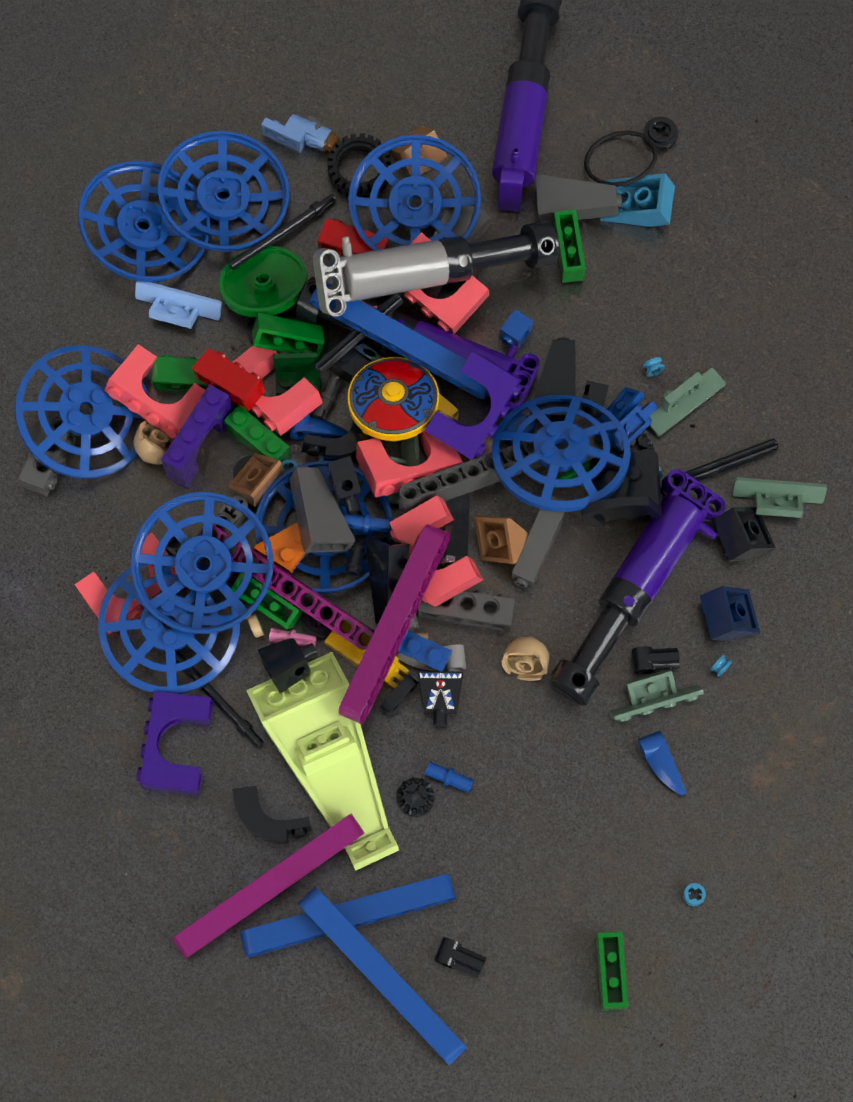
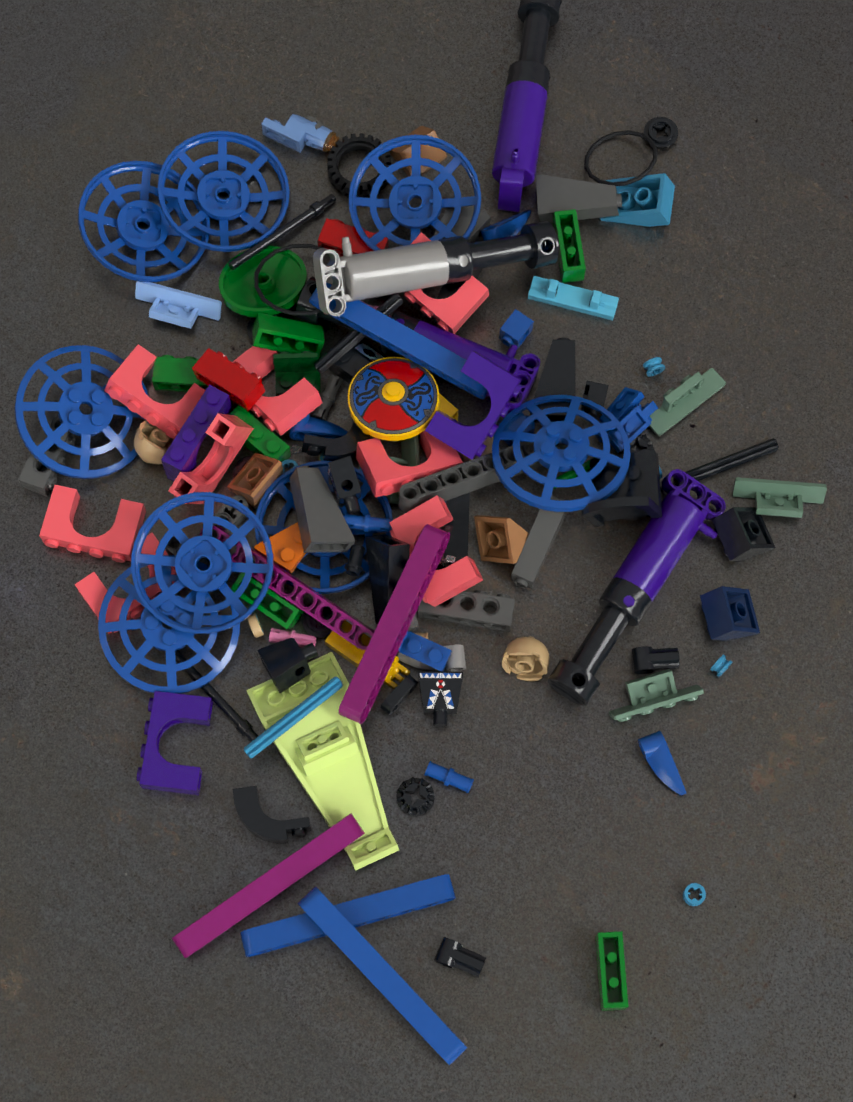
(115, 543): none -> coral arch
(229, 438): none -> coral arch
(256, 279): none -> black piece
(293, 717): none -> dark azure axle
(508, 227): none -> blue piece
(573, 298): none -> medium azure hinge

